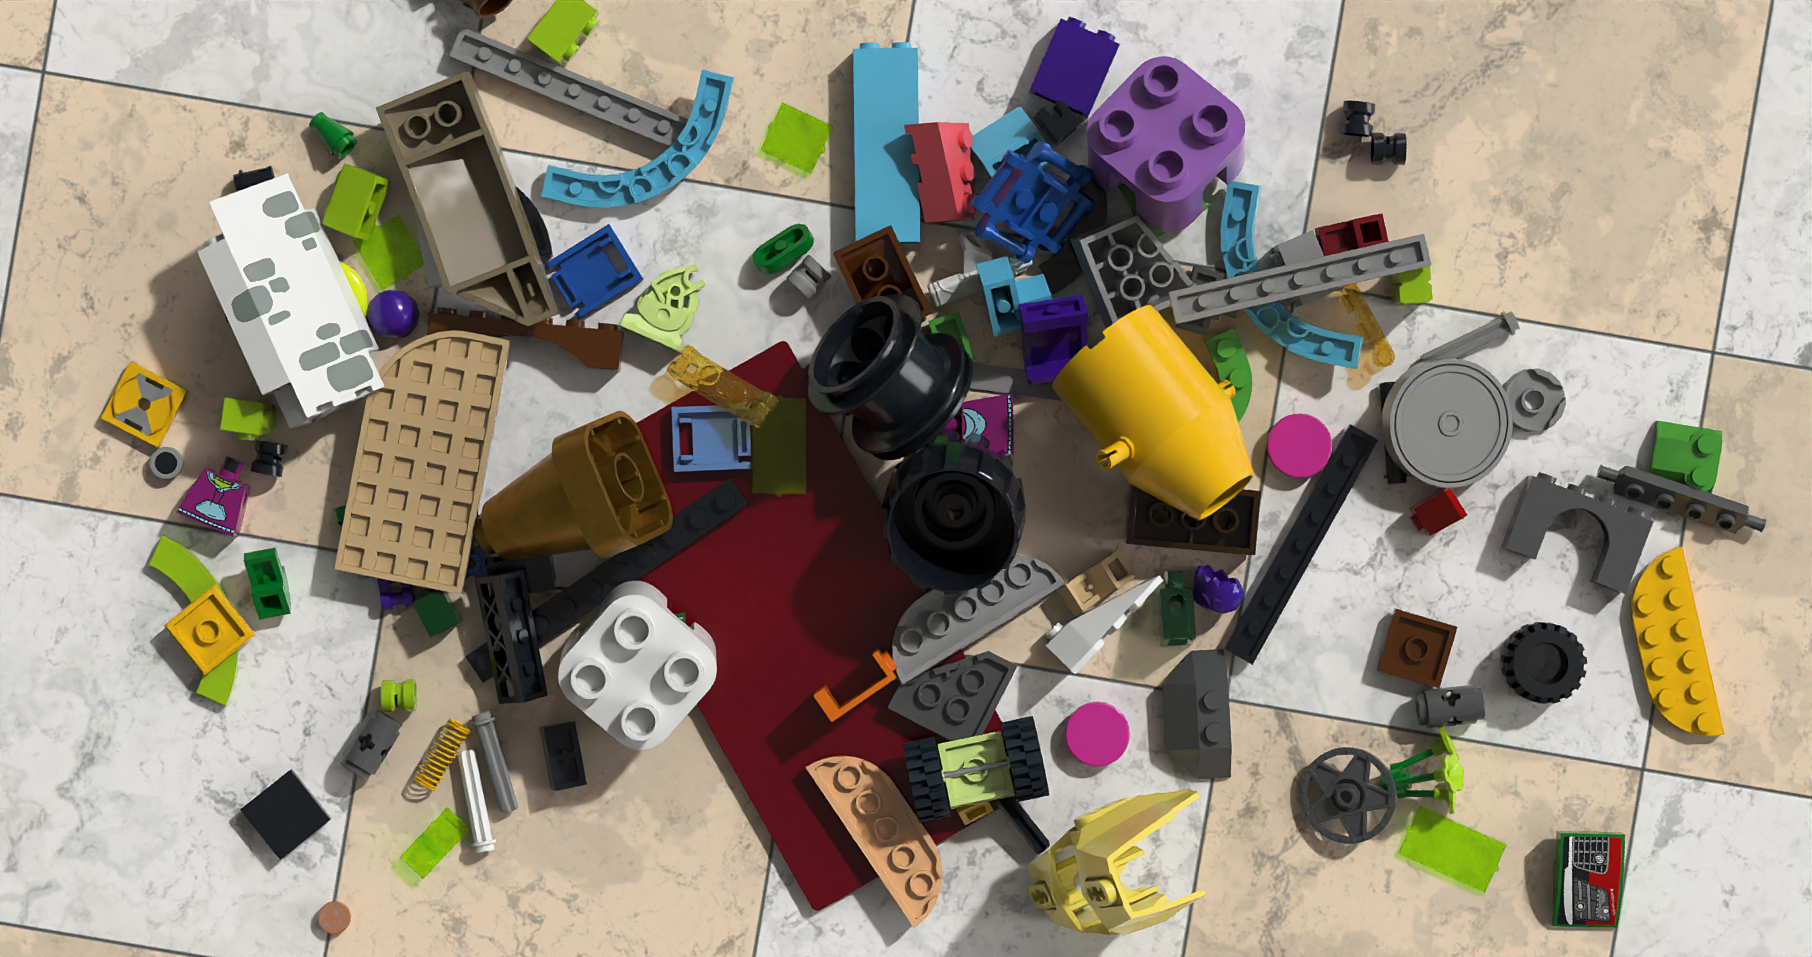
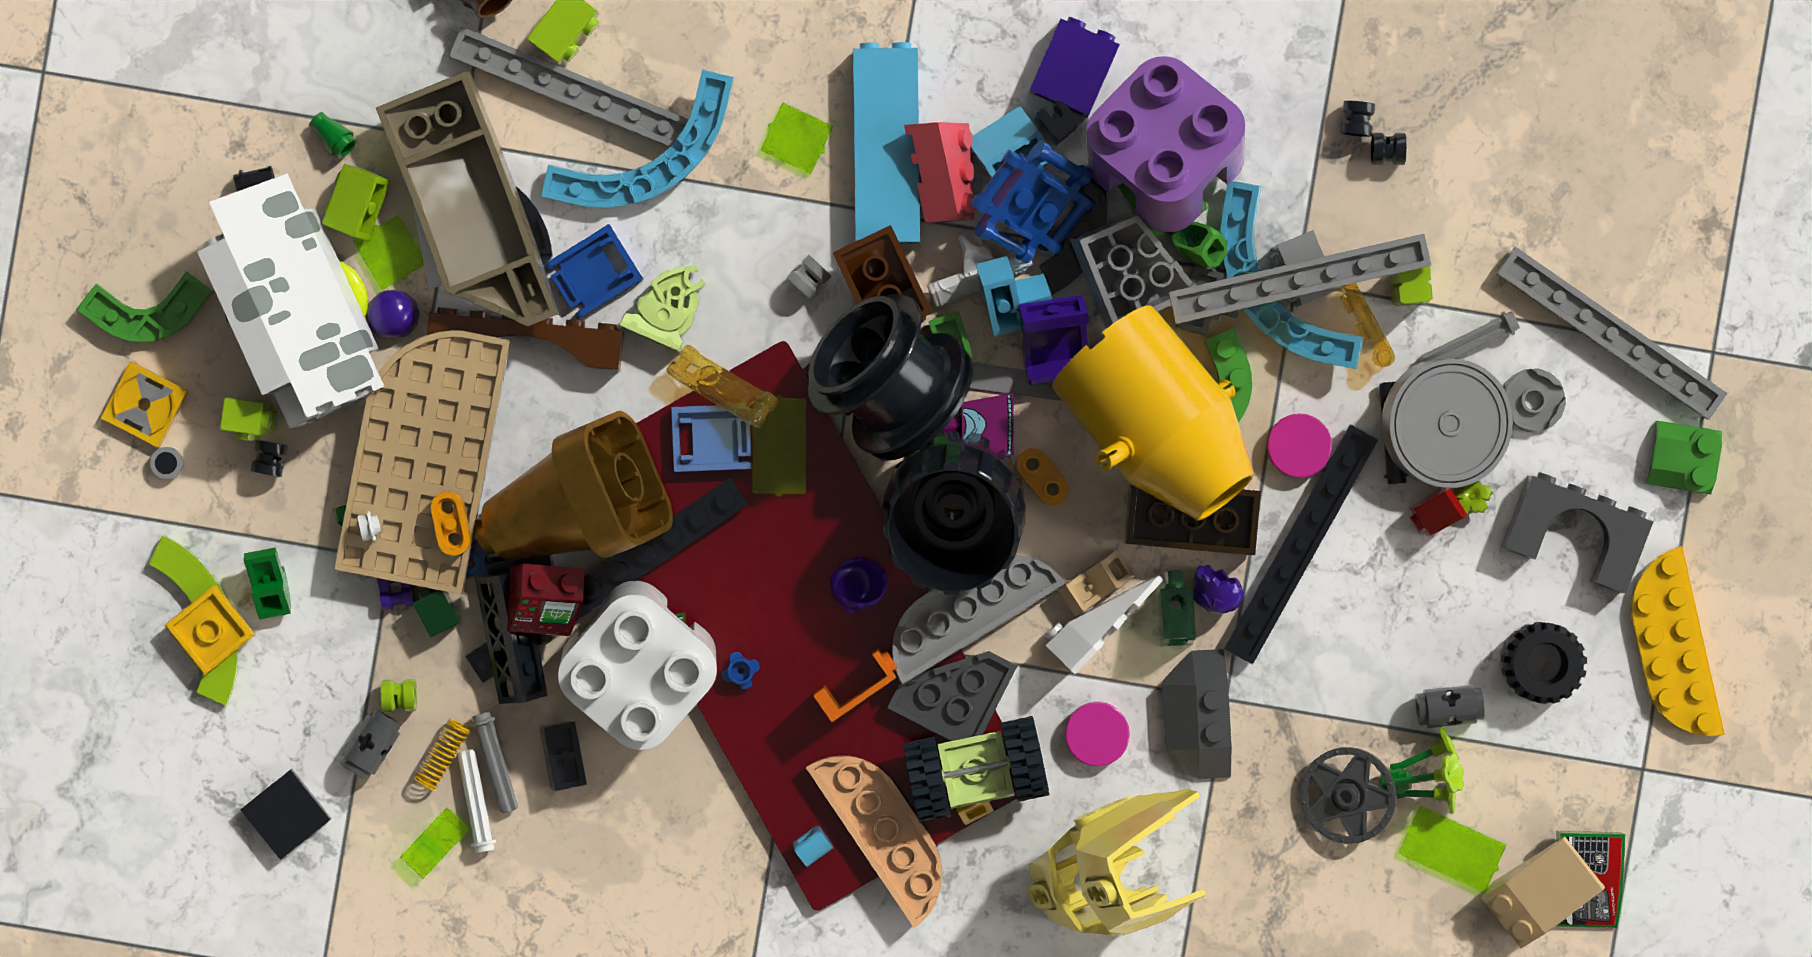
(151, 323): none -> bright green plate
(218, 498): magenta torso -> none
(334, 917): nougat tile -> none
(369, 526): none -> white plate
(449, 523): none -> light orange plate
(544, 599): none -> dark red slope
(737, 662): none -> blue plate
(783, 249): green plate -> none
(812, 845): none -> medium azure brick
(858, 584): none -> dark purple hair
(1023, 824): black axle -> none
(1042, 476): none -> light orange plate
(1201, 244): none -> bright green rock
(1352, 234): dark red brick -> none
(1416, 648): reddish brown plate -> none
(1474, 497): none -> lime plant
(1542, 892): none -> tan slope
(1611, 333): none -> light grey plate
(1680, 499): dark grey plate -> none

